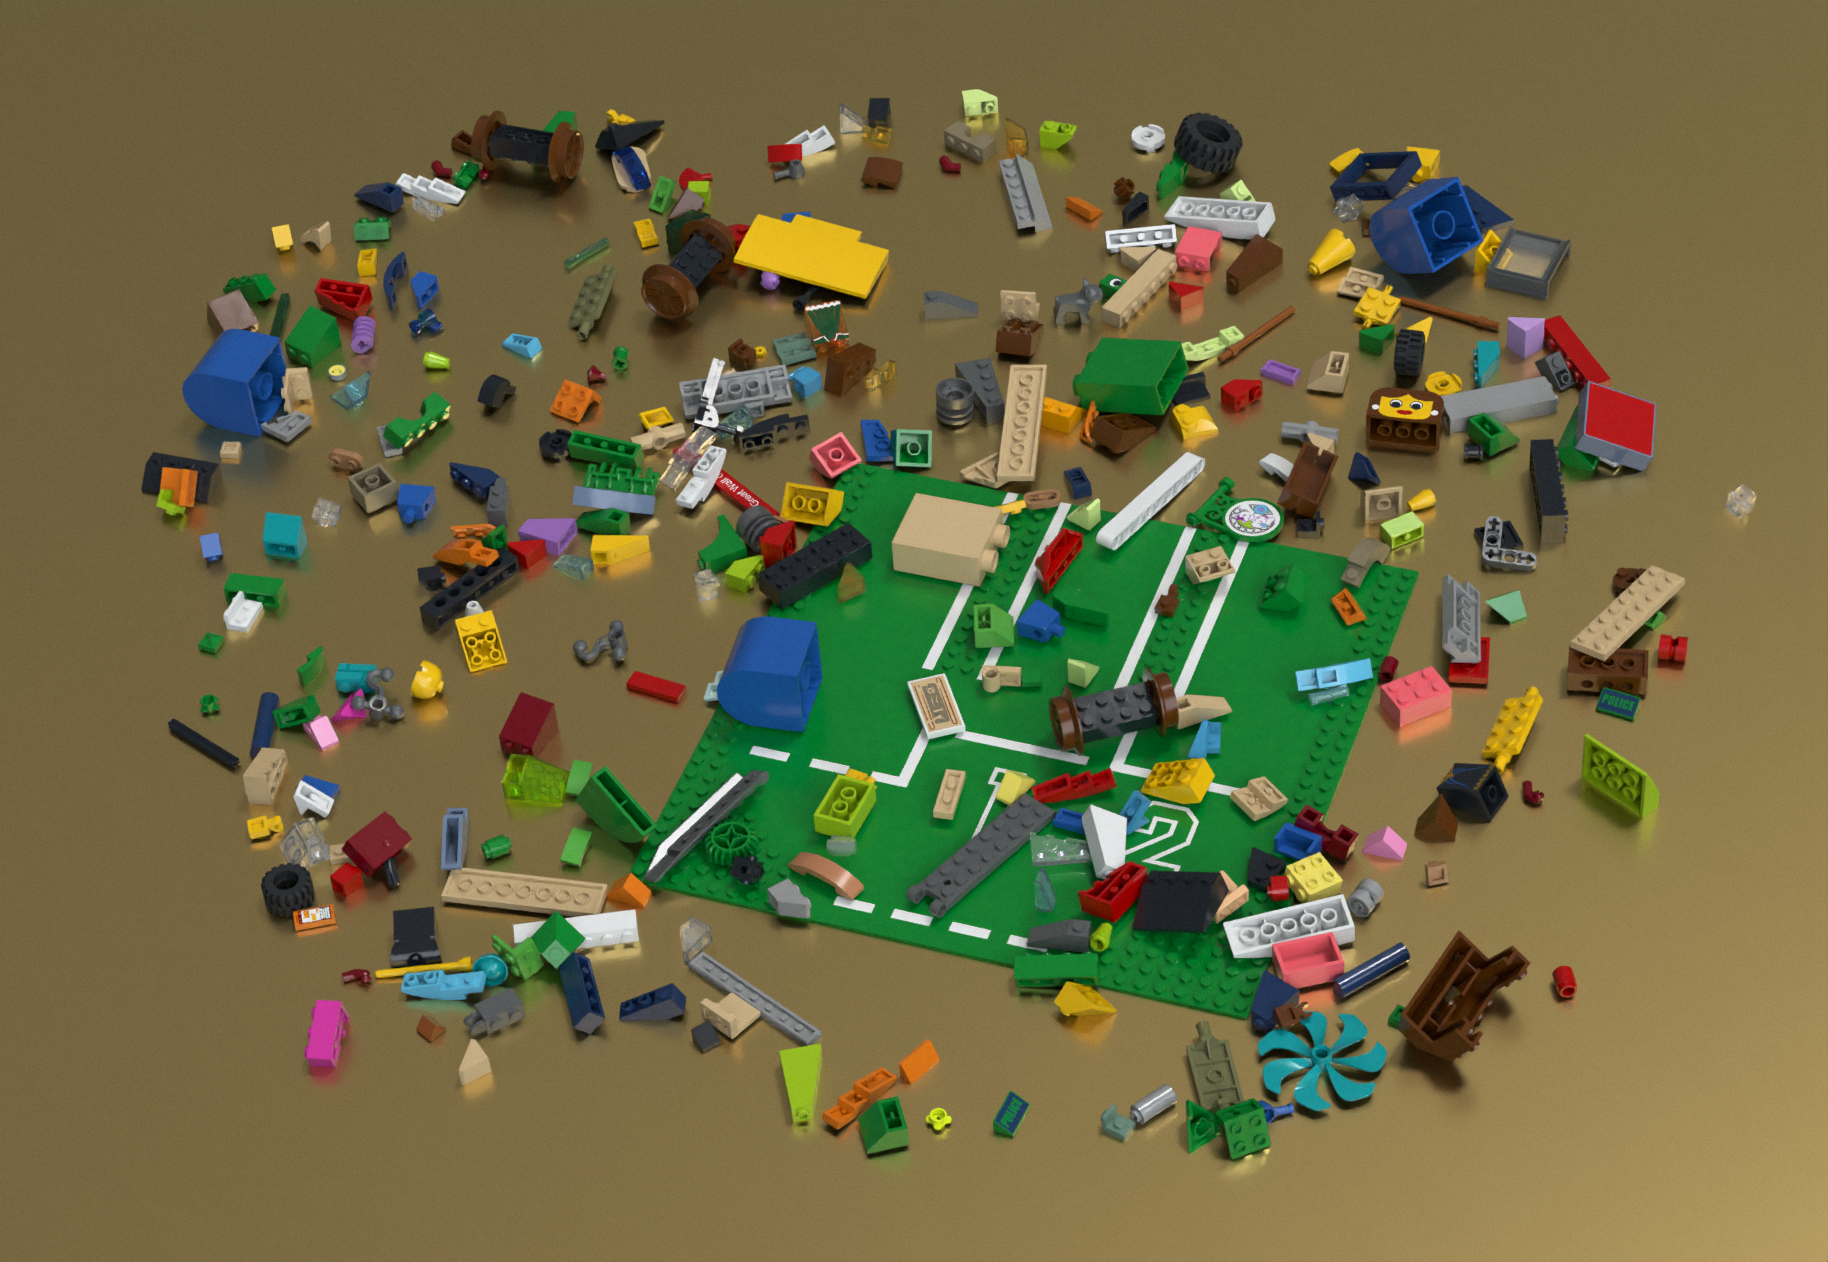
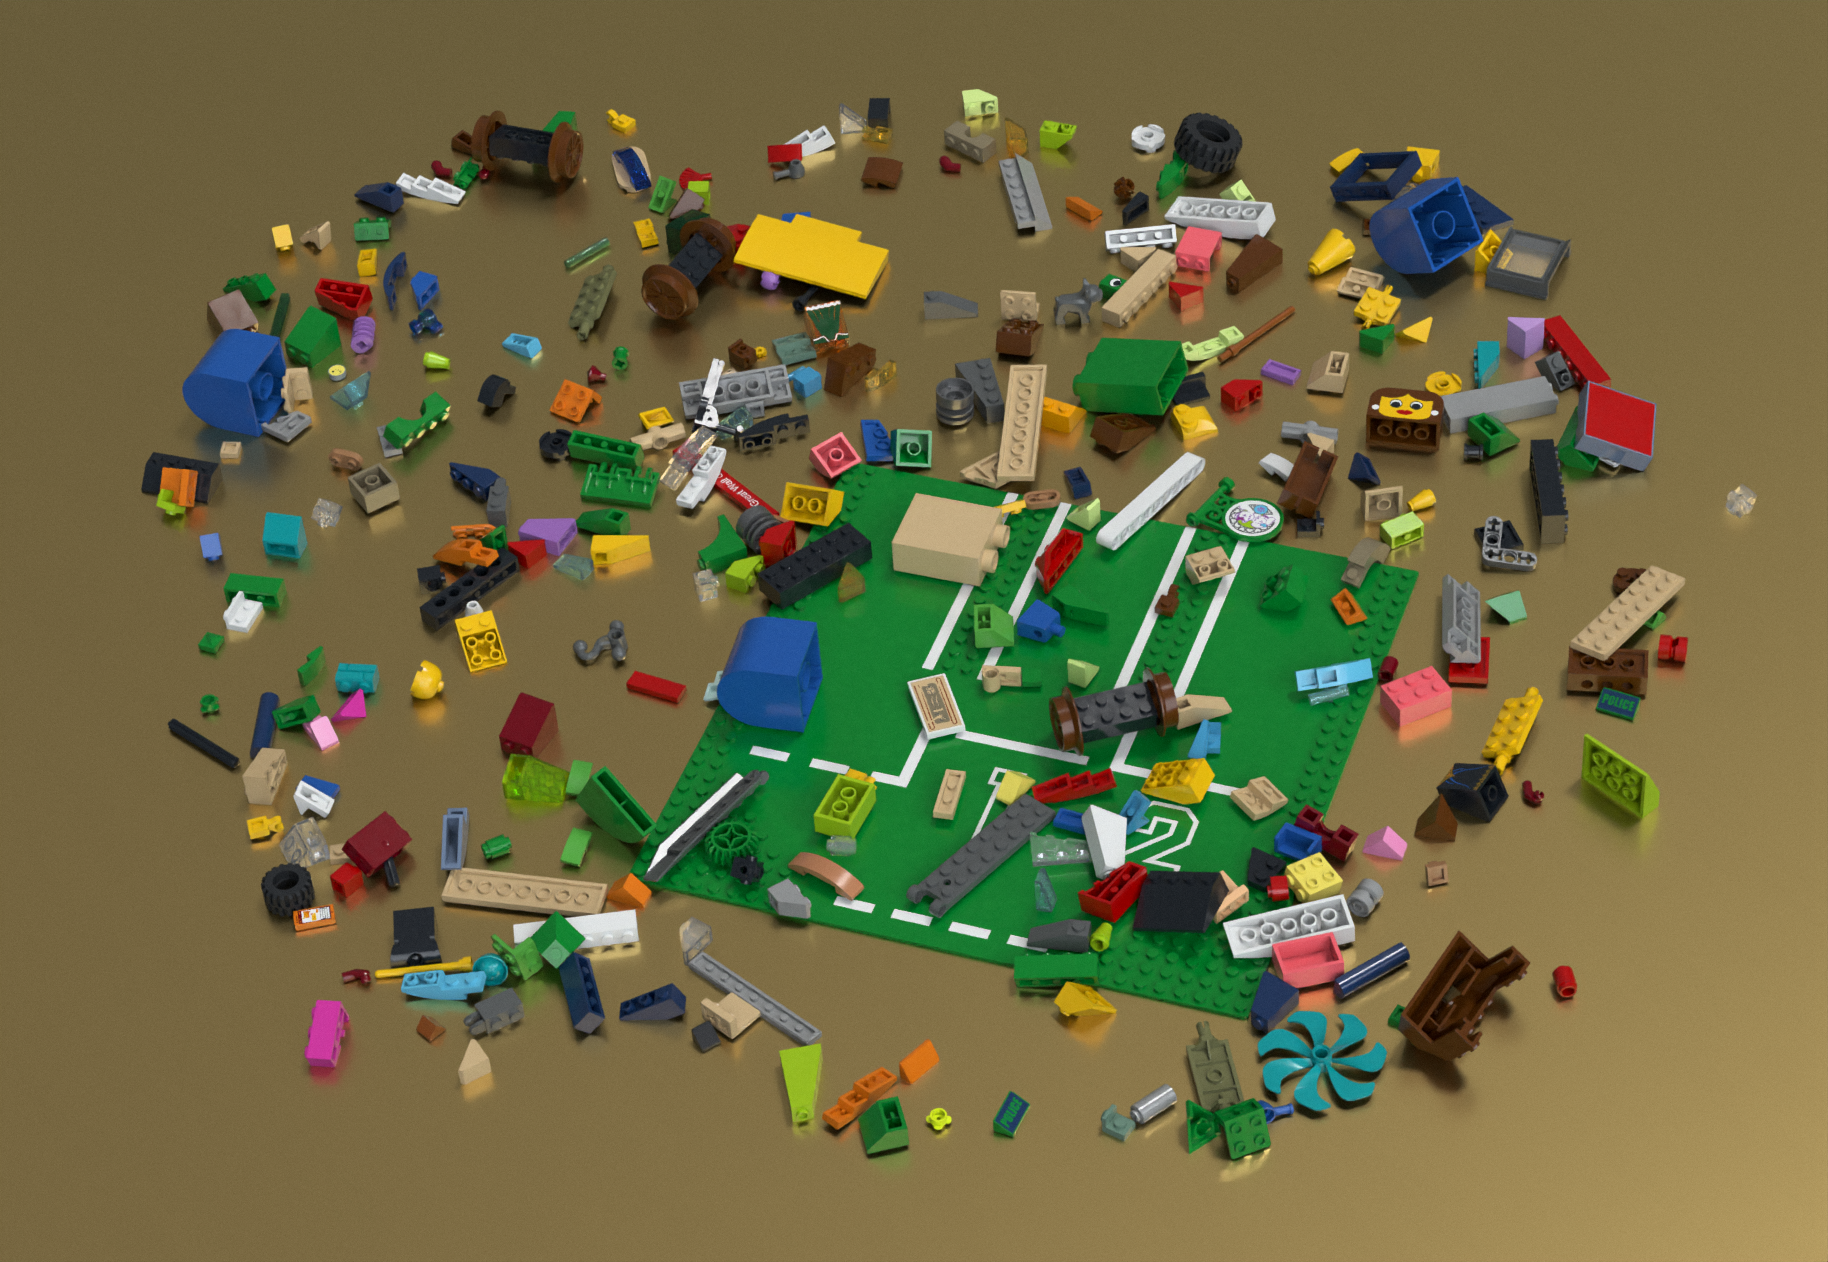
(359, 703): dark grey piece -> none
(415, 501): blue torso -> none
(427, 207): clear hinge -> none
(615, 499): sand blue slope -> none
(620, 135): black wedge -> none
(1088, 423): orange piece -> none
(1289, 1015): reddish brown plate -> none
(1345, 210): clear brick -> none
(1409, 352): black tyre -> none
(1480, 321): dark orange bar -> none

